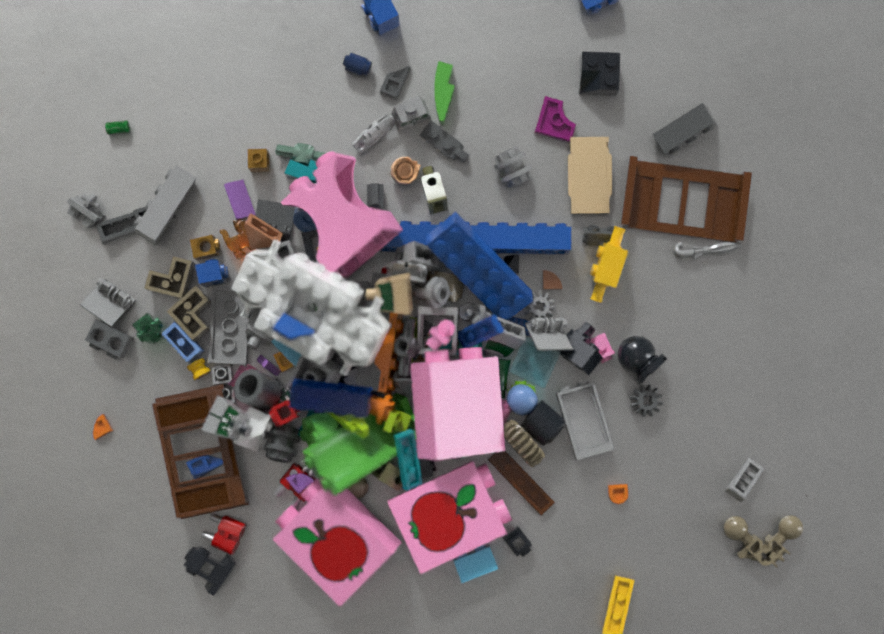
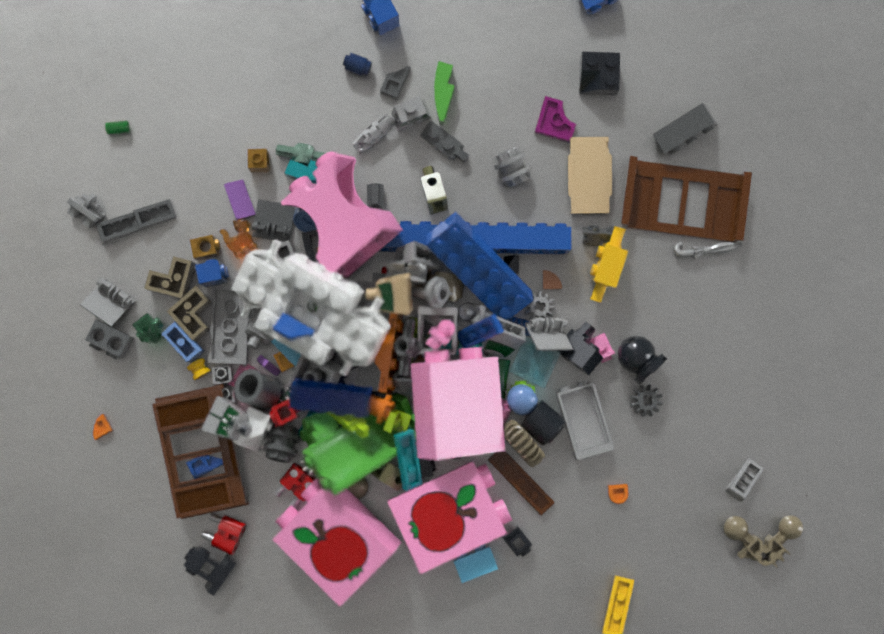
(165, 204): light grey brick -> none
(260, 233): nougat slope -> none
(299, 481): medium lavender tile -> none
(404, 170): light nougat hair -> none

